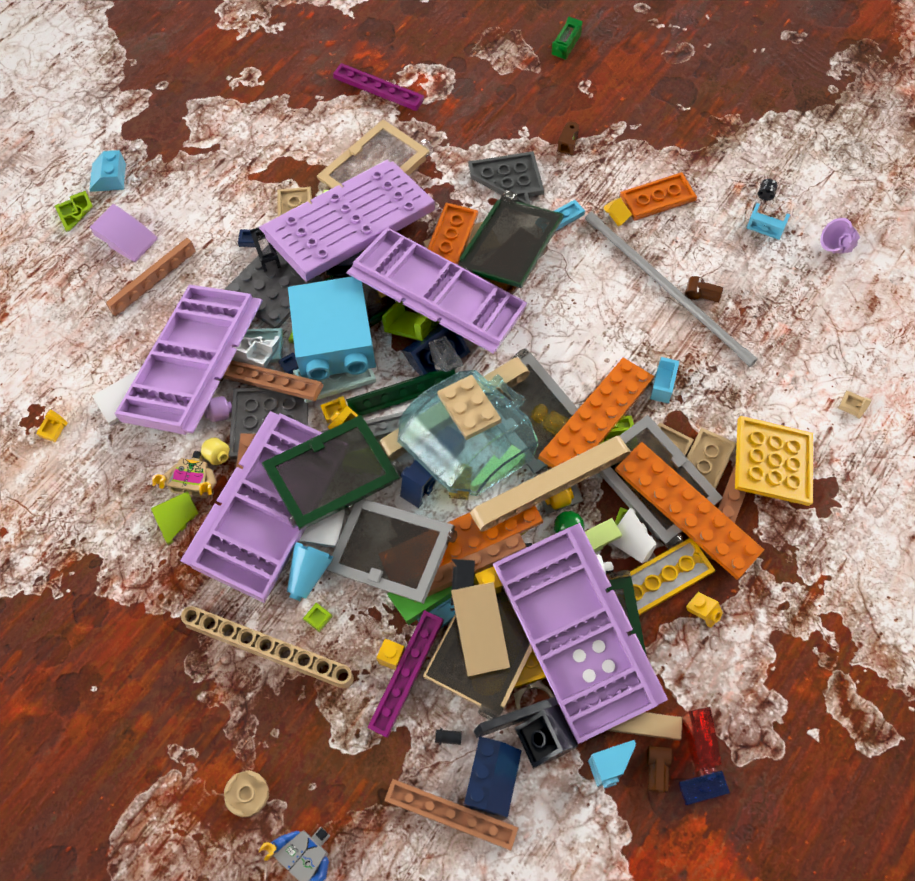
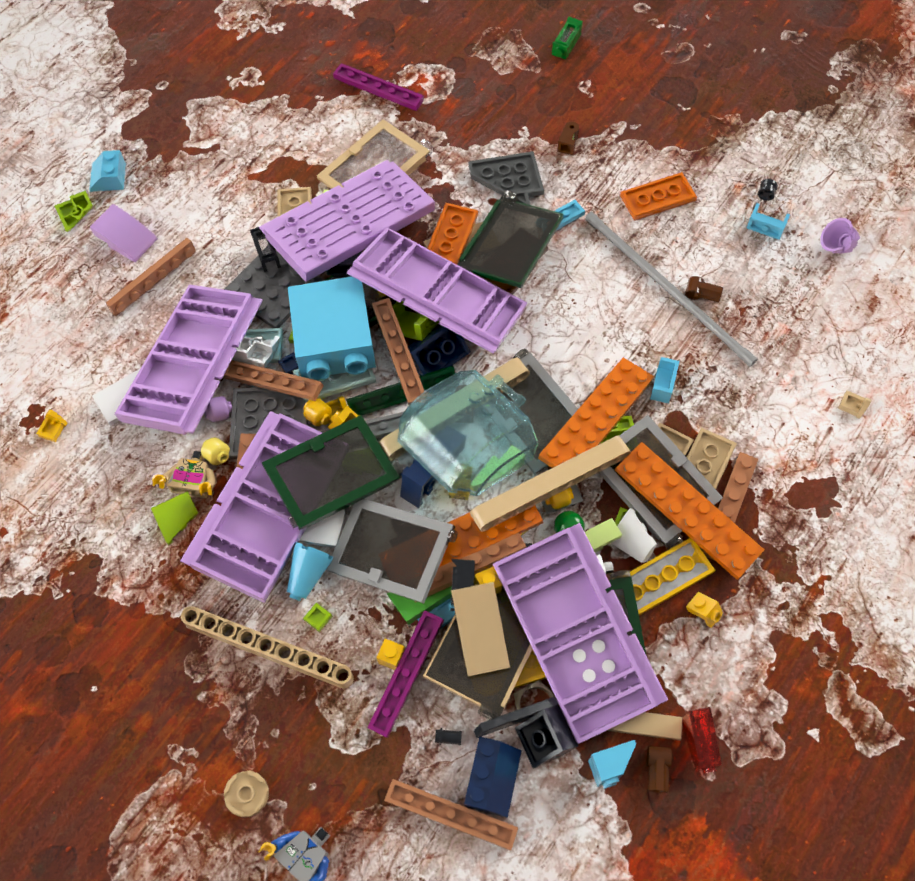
(245, 238): dark blue tile -> none
(317, 412): none -> yellow head
(398, 349): none -> nougat plate
(444, 355): clear slope -> none
(469, 407): tan plate -> none
(552, 422): clear yellow plate -> none
(617, 211): yellow tile -> none
(704, 788): clear blue plate -> none
(774, 461): yellow plate -> none

